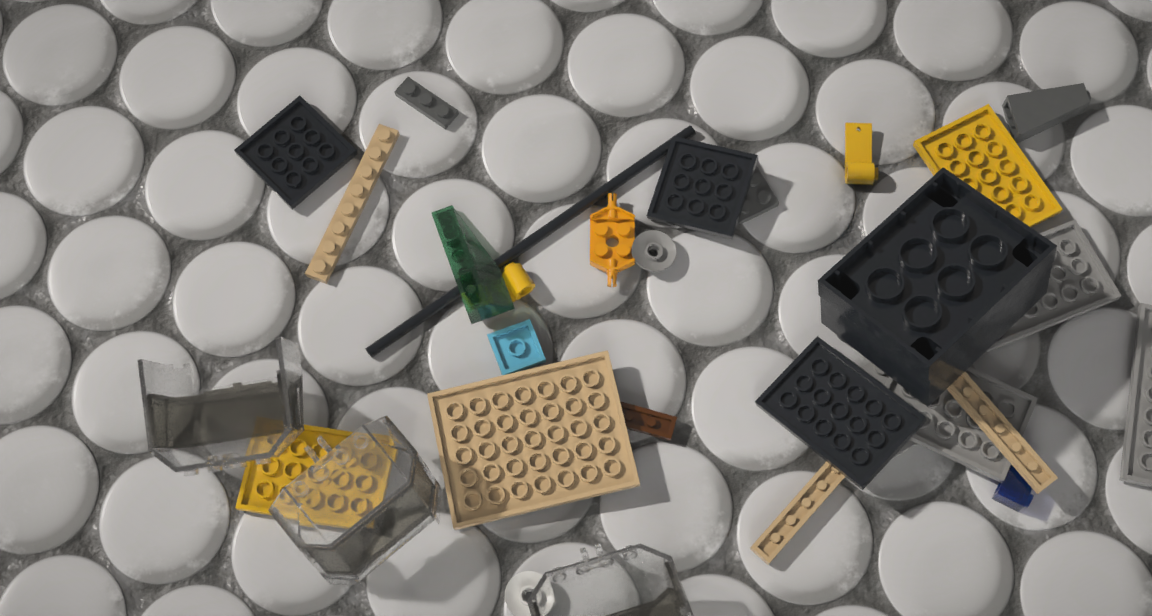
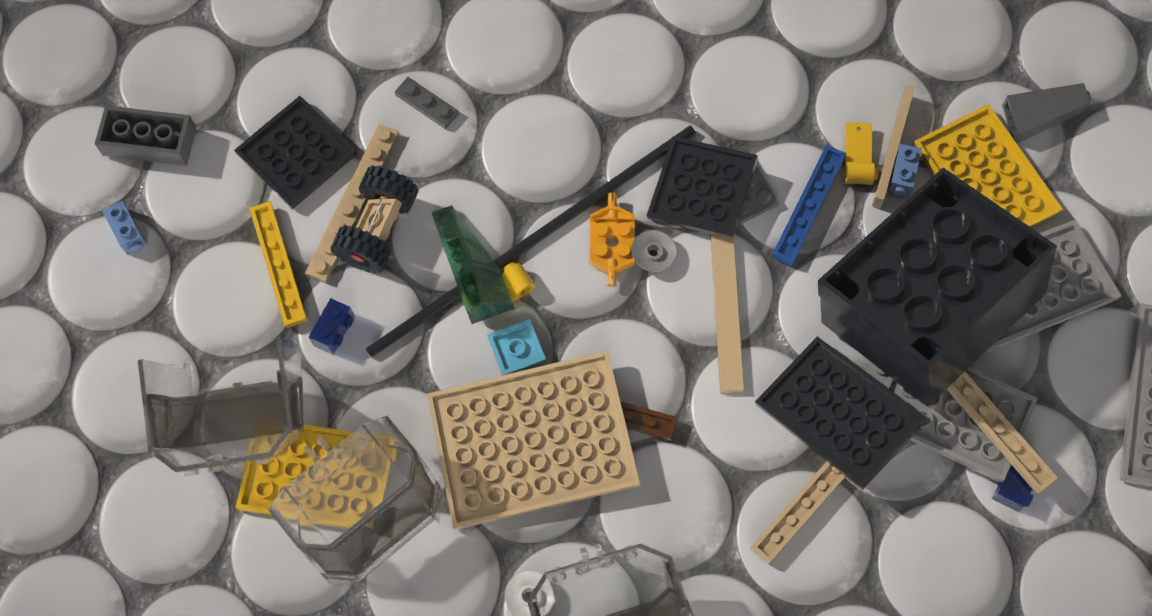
(124, 227): none -> medium blue brick
(145, 135): none -> dark grey brick
(278, 264): none -> yellow plate
(332, 326): none -> clear blue brick
(387, 197): none -> black plate
(727, 315): none -> tan tile
(808, 205): none -> blue plate
(893, 146): none -> tan tile
(904, 170): none -> medium blue brick

